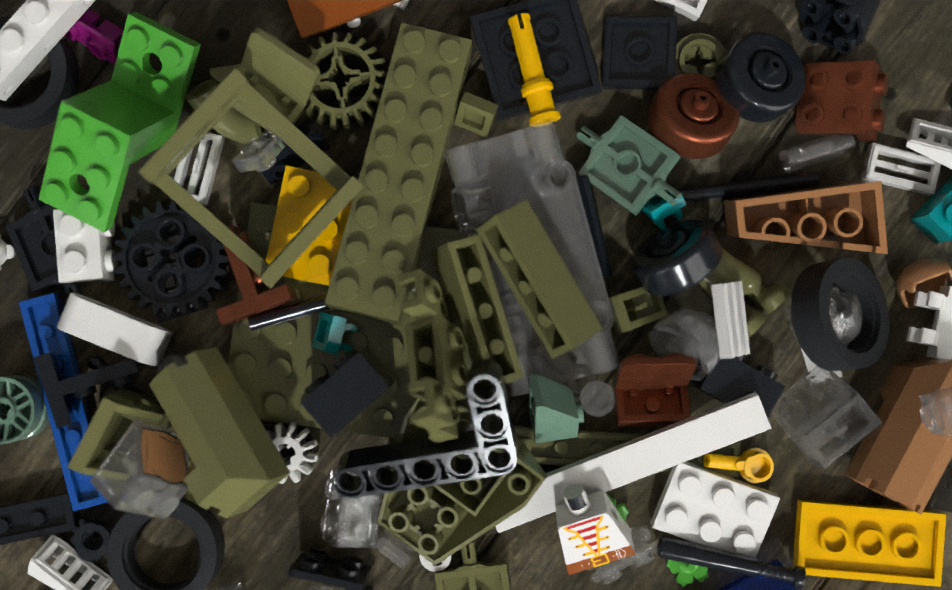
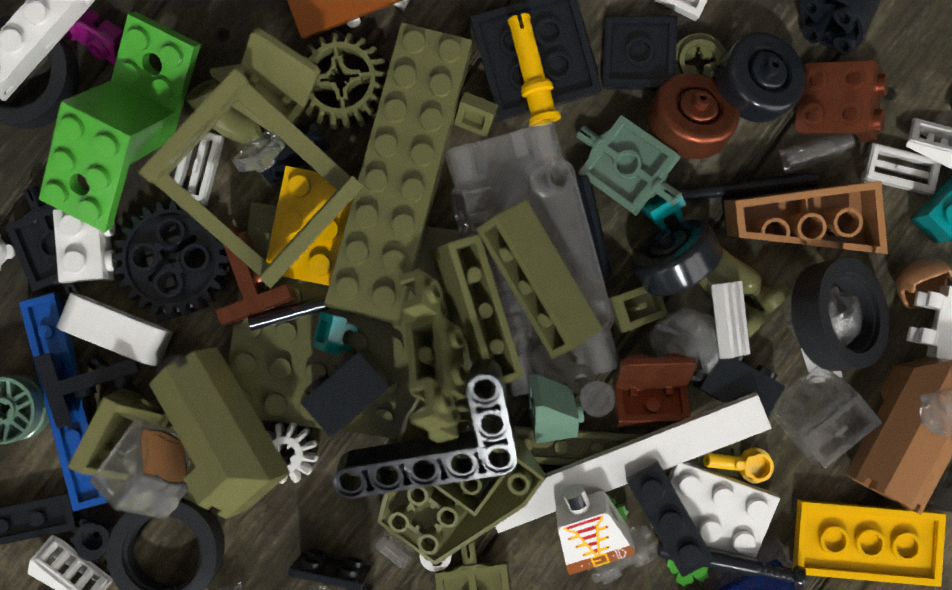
(349, 520): clear bracket -> none
(670, 519): none -> black plate

